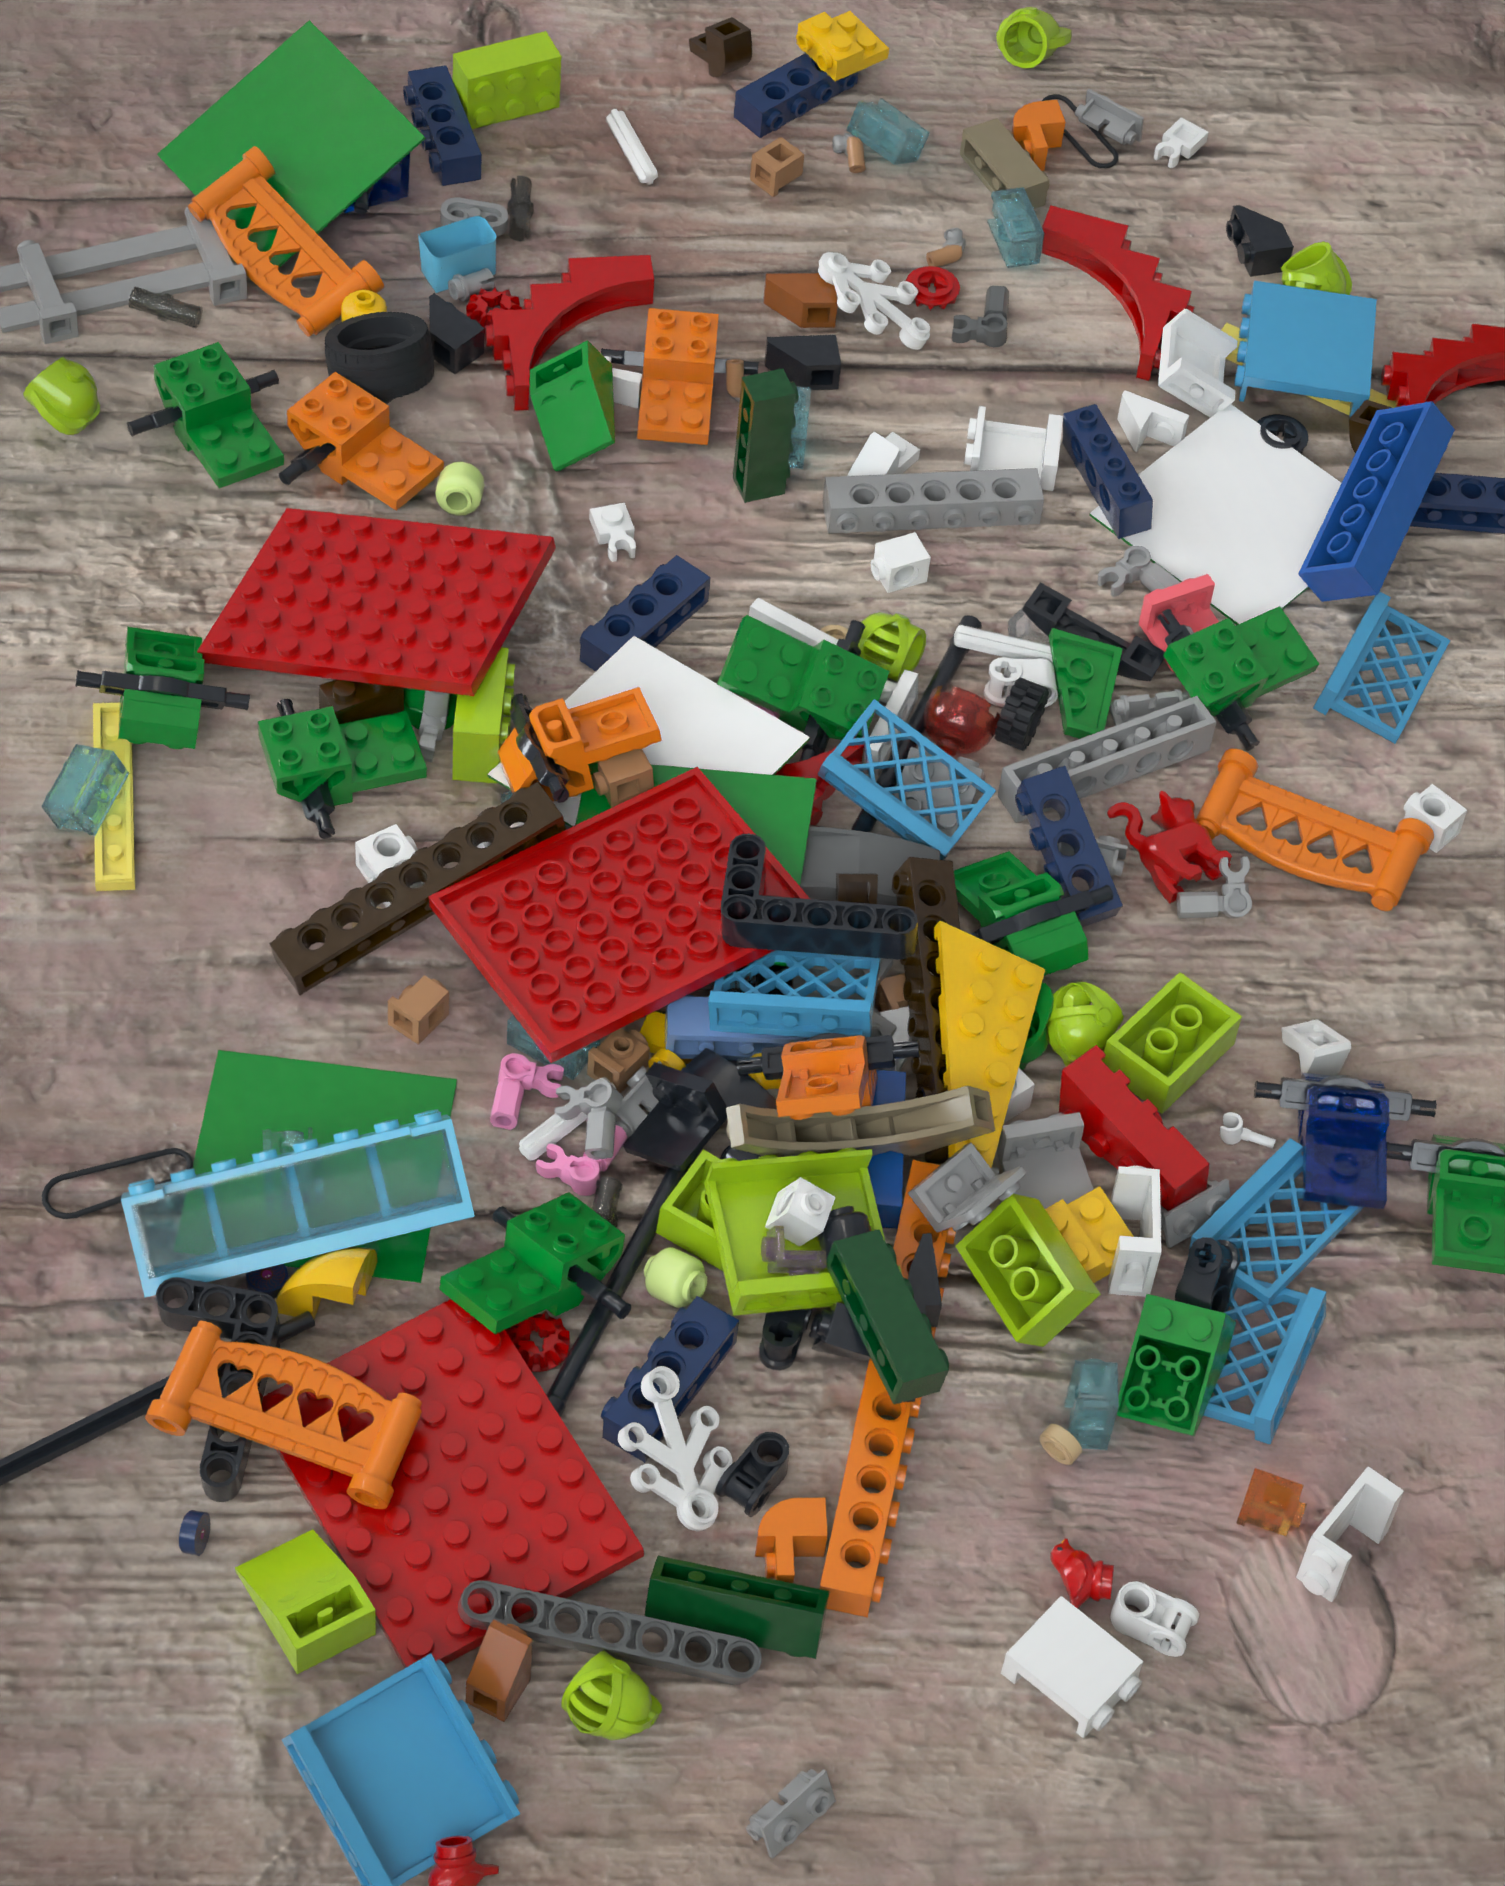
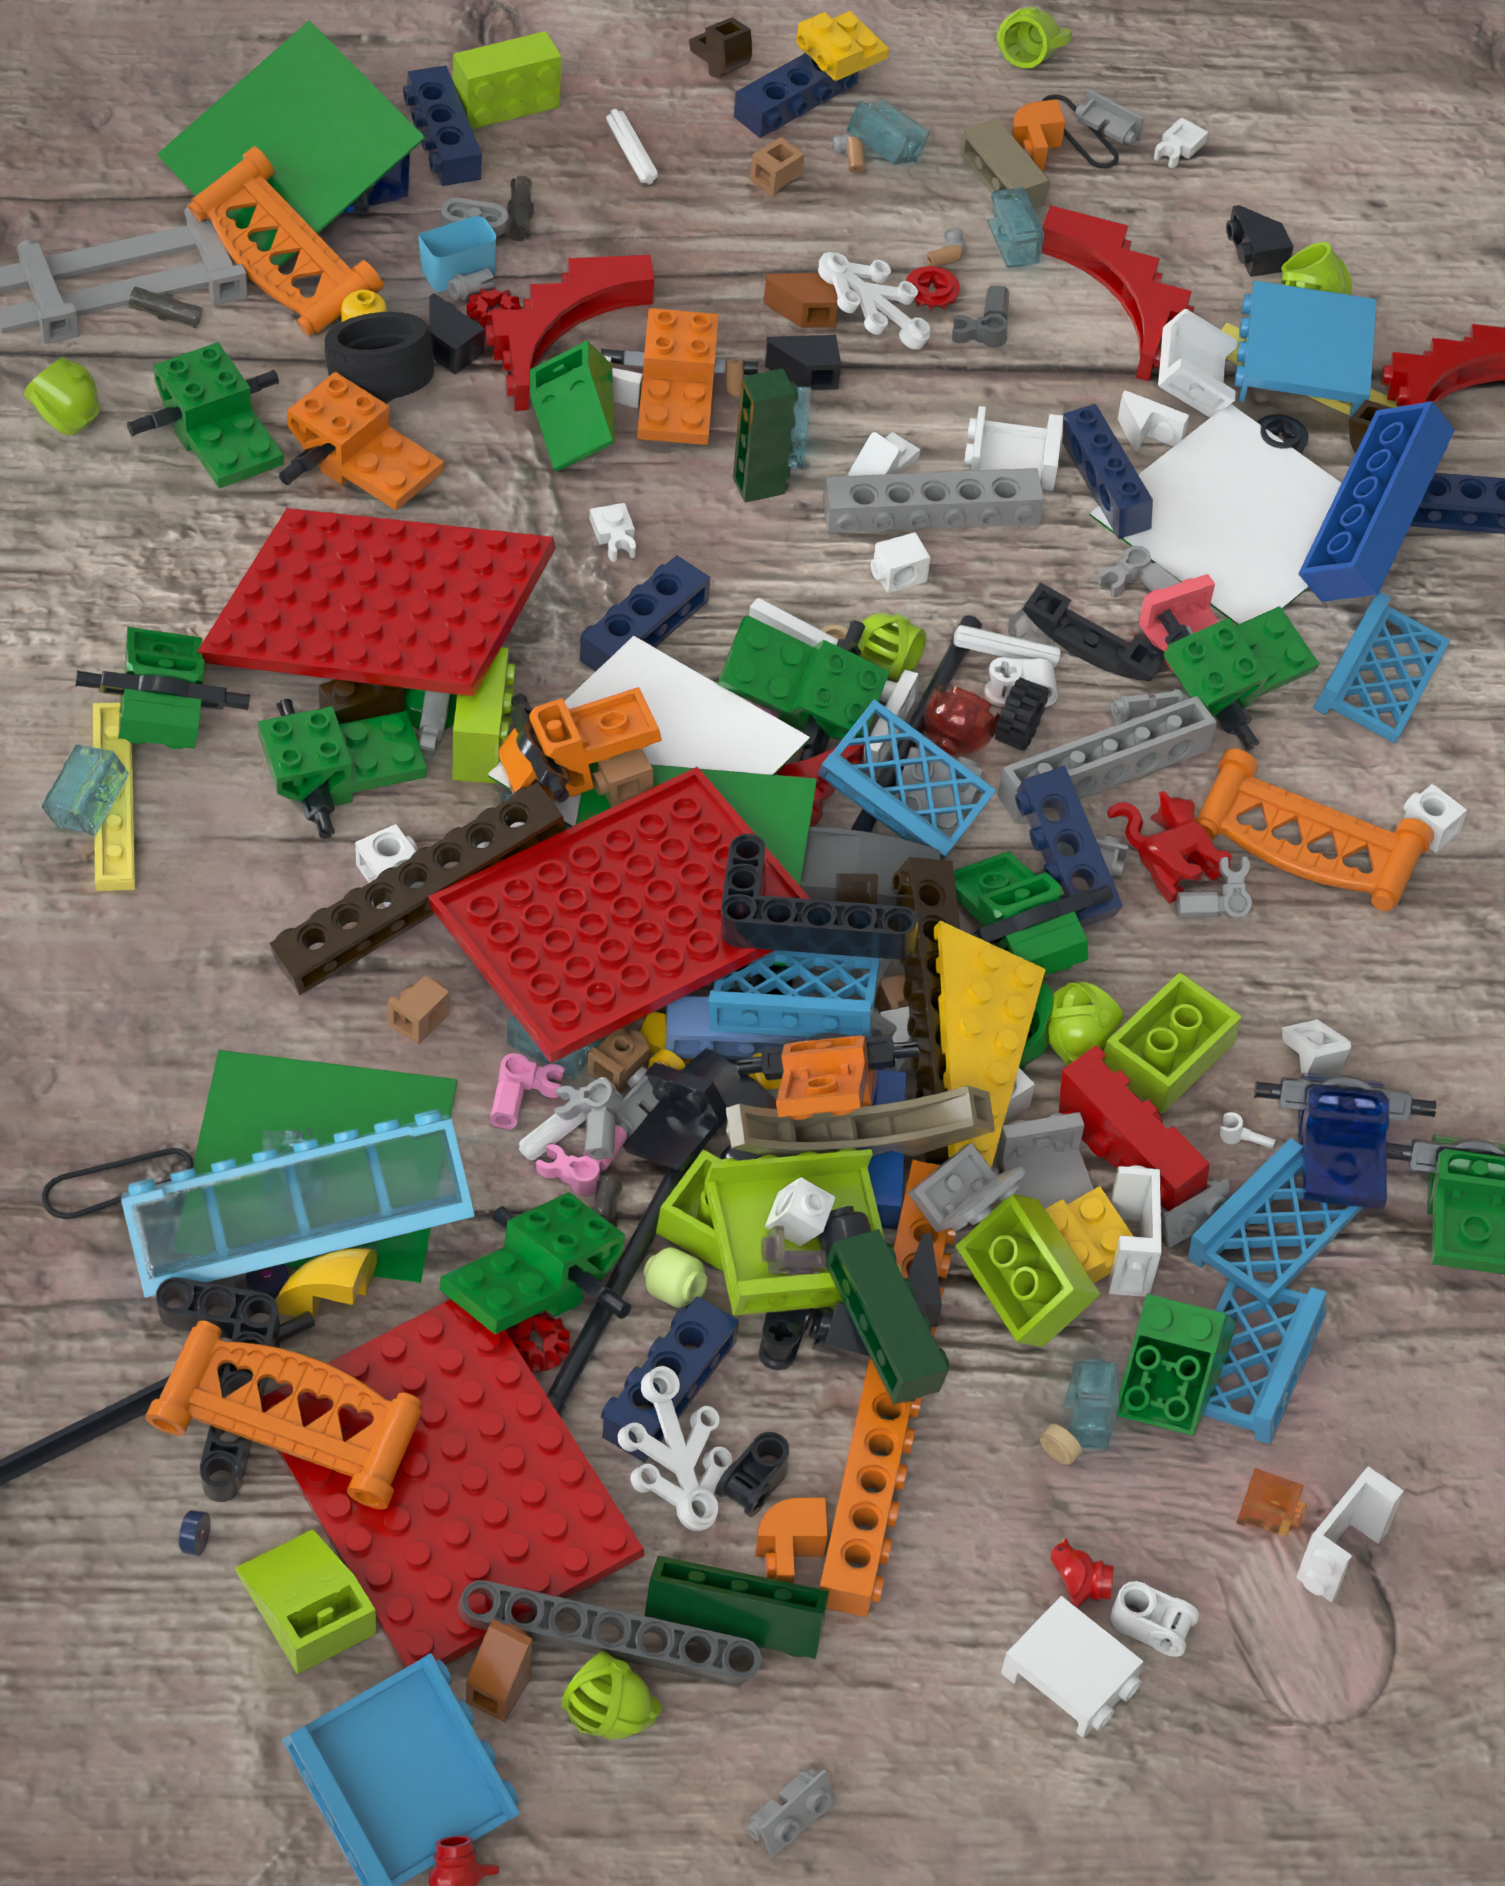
(459, 488): yellowish green head -> none
(1084, 681): green wing -> none
(1207, 1280): black piece -> none

